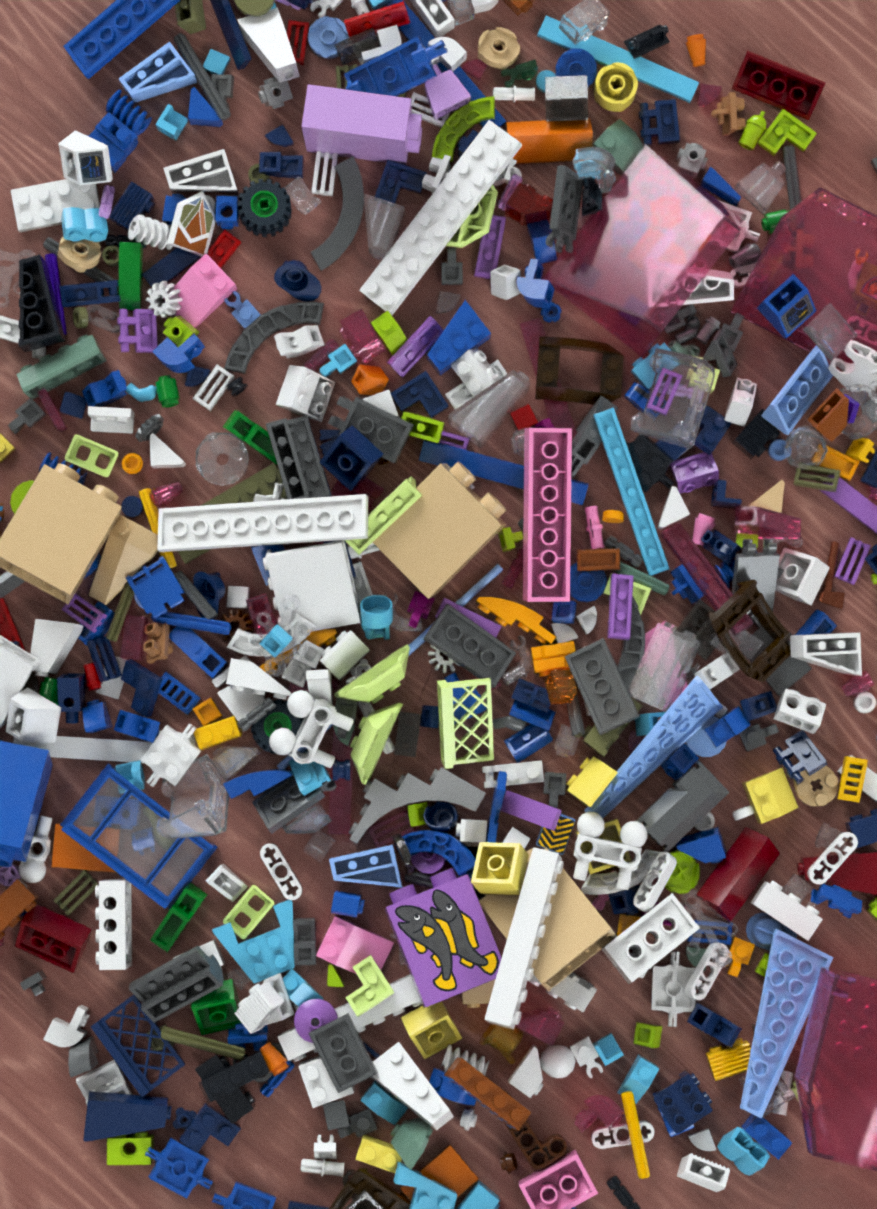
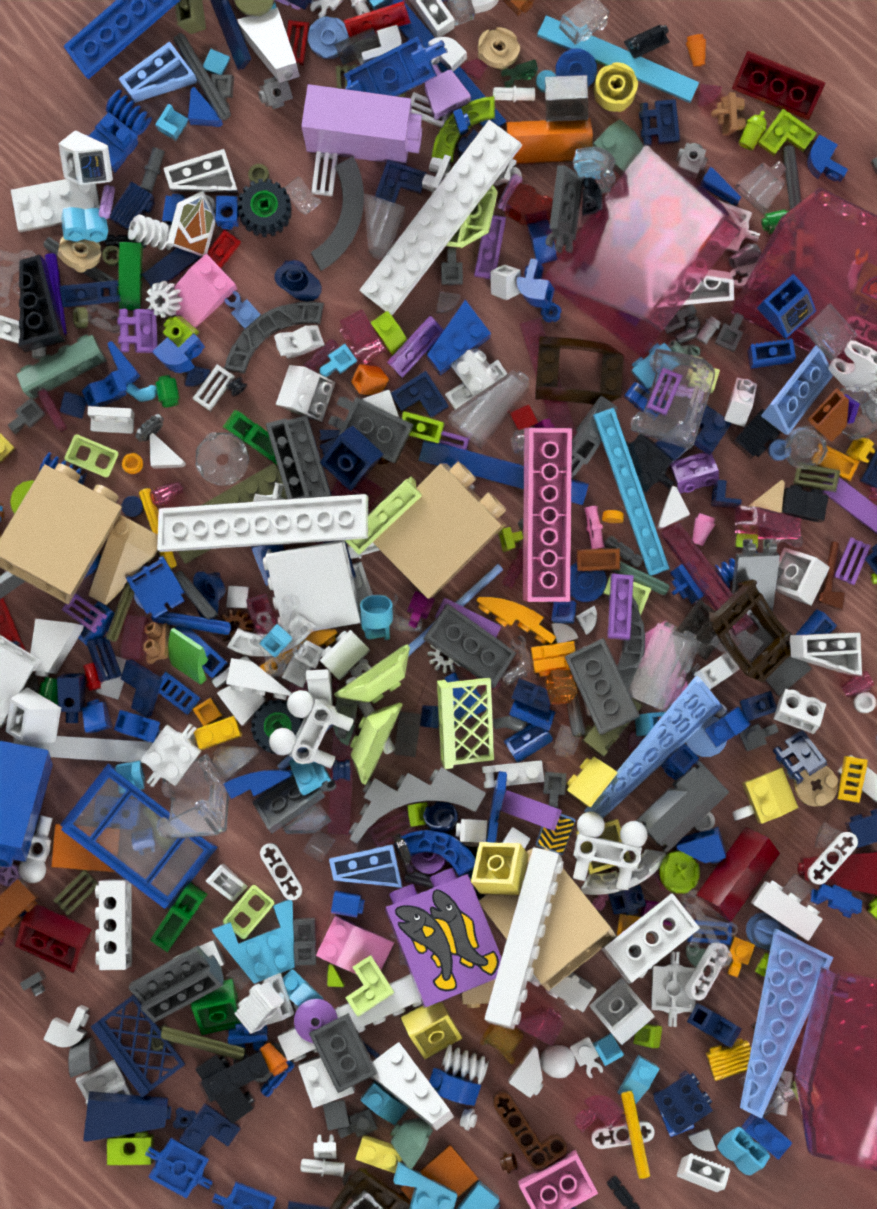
(123, 365): none -> blue slope
(152, 169): none -> dark grey pin
(187, 656): none -> bright green slope
(256, 714): dark grey axle -> none
(279, 137): dark blue tile -> none
(281, 166): dark blue slope -> none
(462, 121): none -> blue plate
(487, 1093): dark orange brick -> none
(621, 1011): none -> white slope
(643, 891): white beam -> none
(720, 545): dark blue hips -> none
(722, 353): dark grey slope -> none
(771, 353): none -> blue brick
(804, 504): none -> black brick
(819, 160): none -> blue brick

